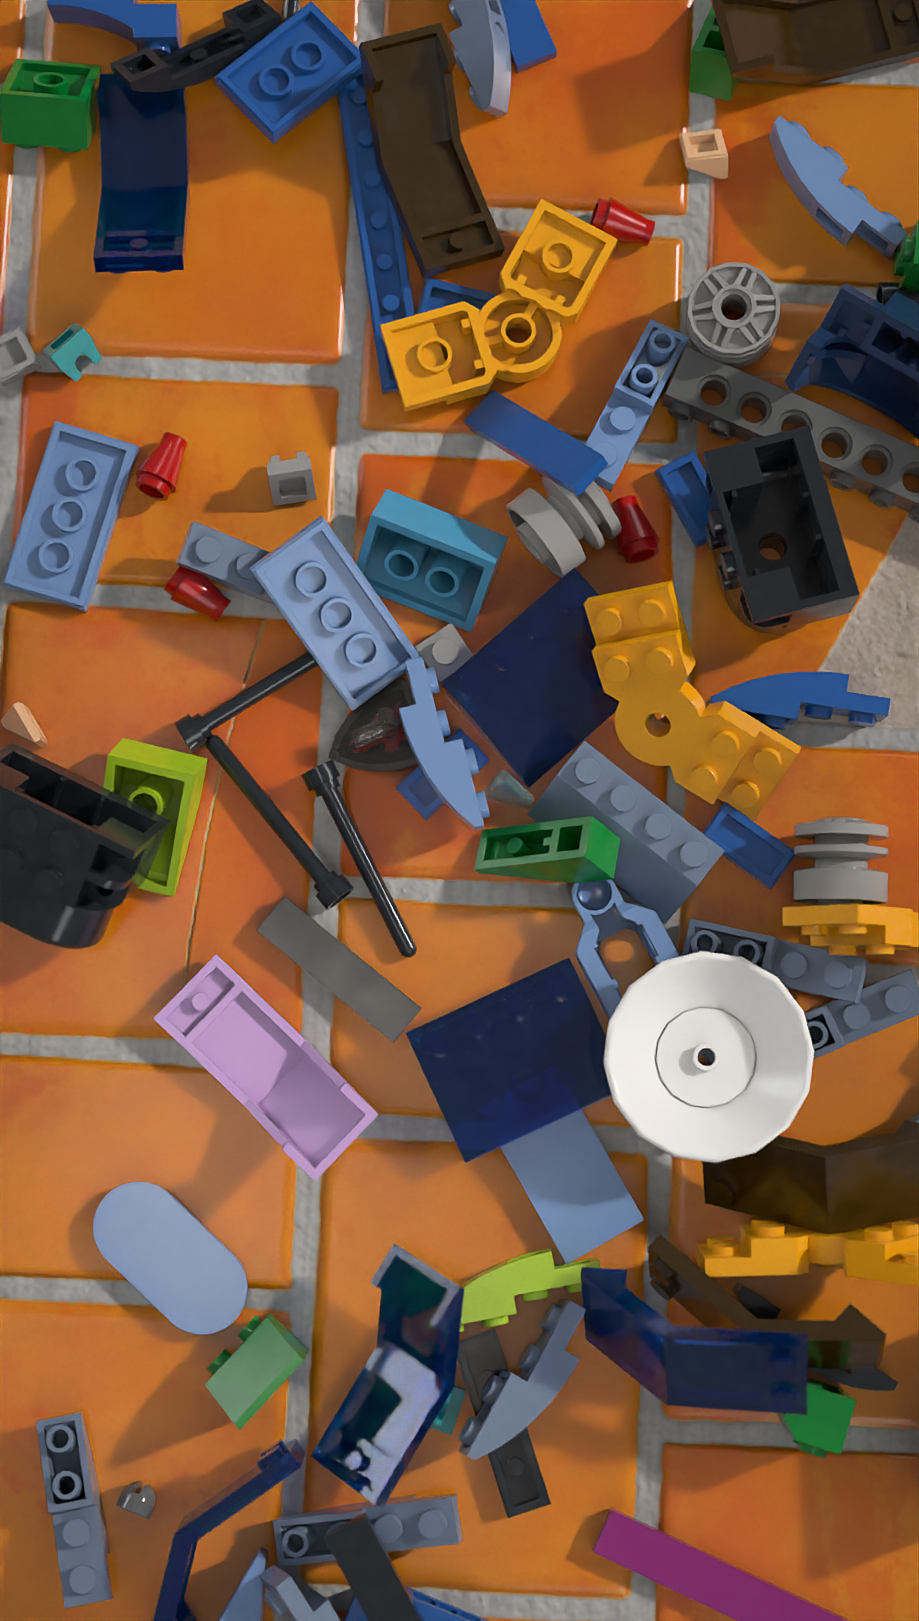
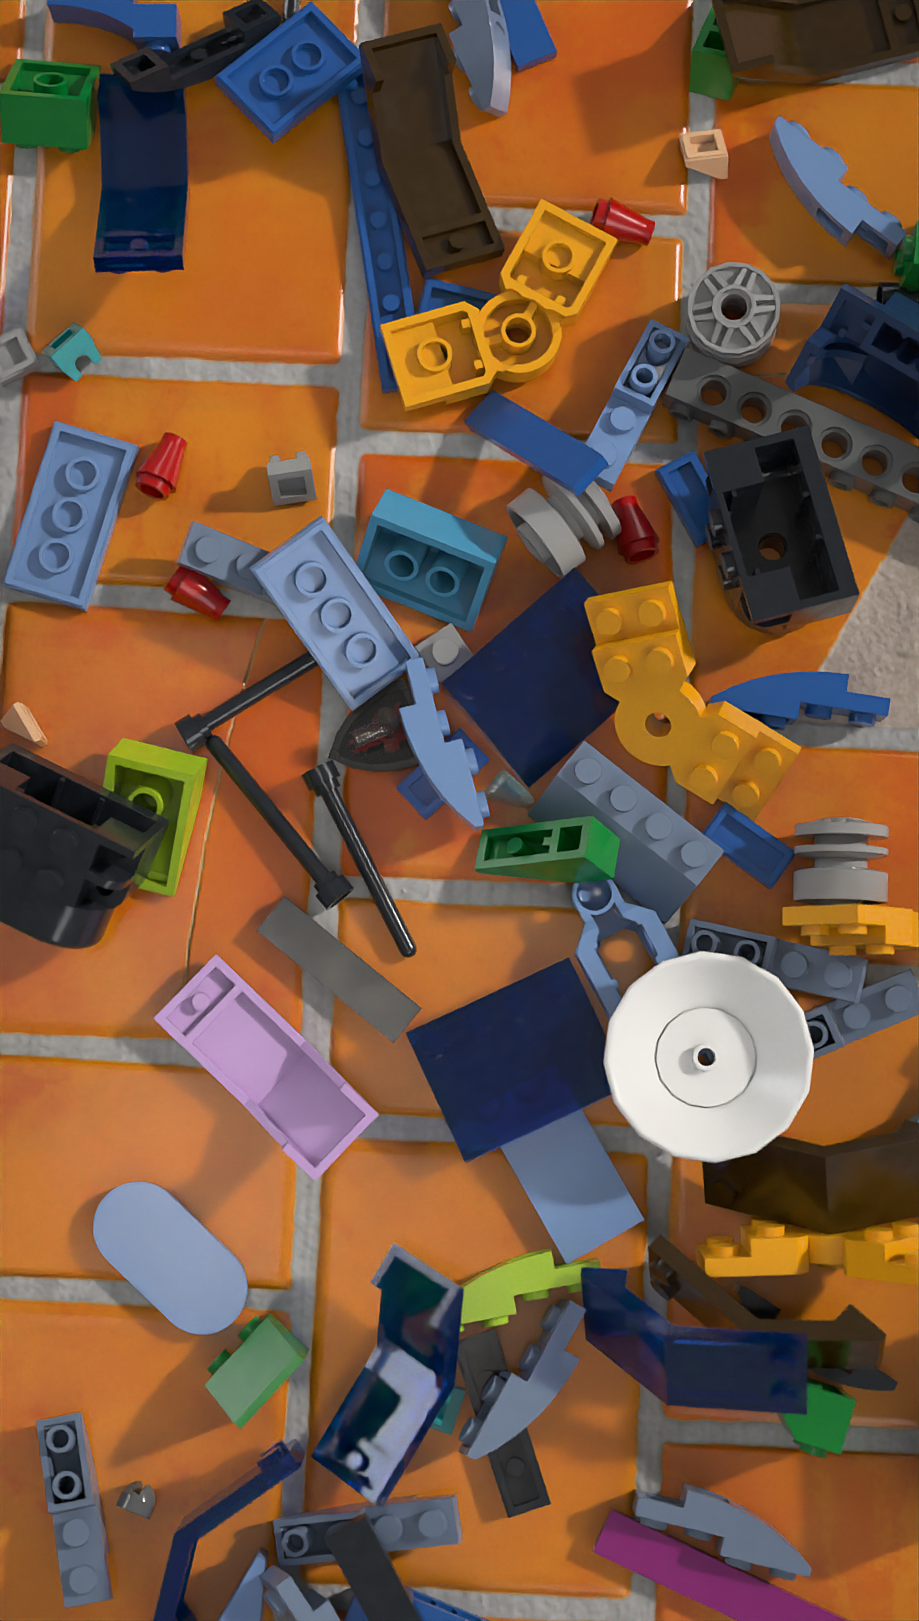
(741, 1533): none -> sand blue slope

